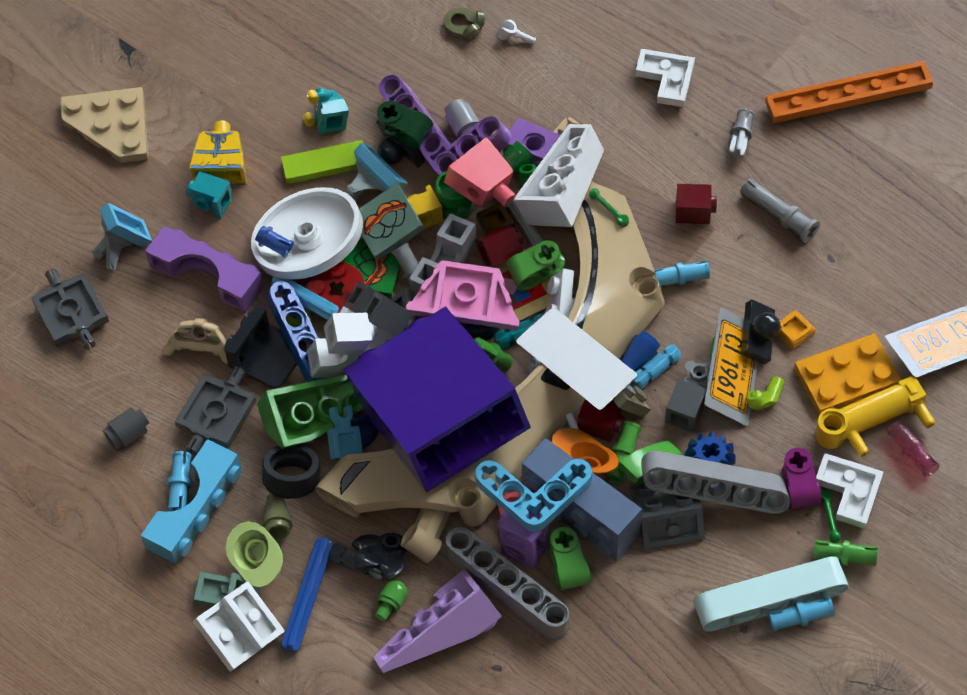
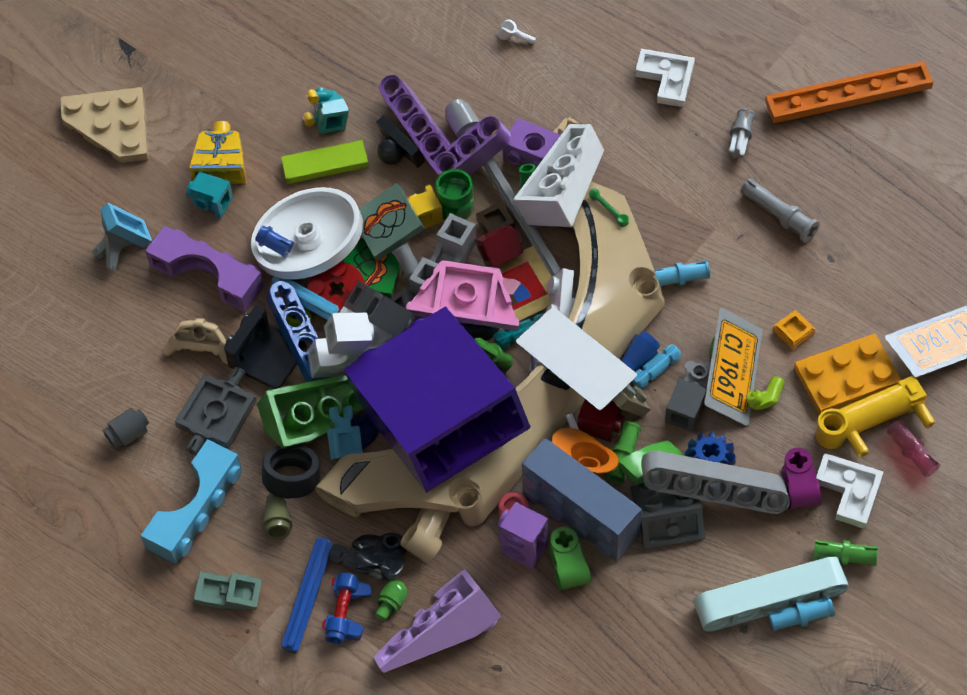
(70, 309): dark grey plate -> none
(179, 480): medium azure pin -> none
(238, 626): white slope -> none
(254, 553): yellowish green piece -> none
(337, 626): none -> blue piece
(372, 173): medium azure piece -> none
(404, 123): dark green piece -> none
(468, 32): olive piece -> none
(481, 175): coral torso -> none
(512, 595): light grey beam -> none
(516, 156): green cone -> none
(532, 265): bright green piece -> none
(533, 501): medium azure beam -> none
(694, 203): dark red brick -> none
(759, 331): black tile -> none
(826, 497): green hinge -> none

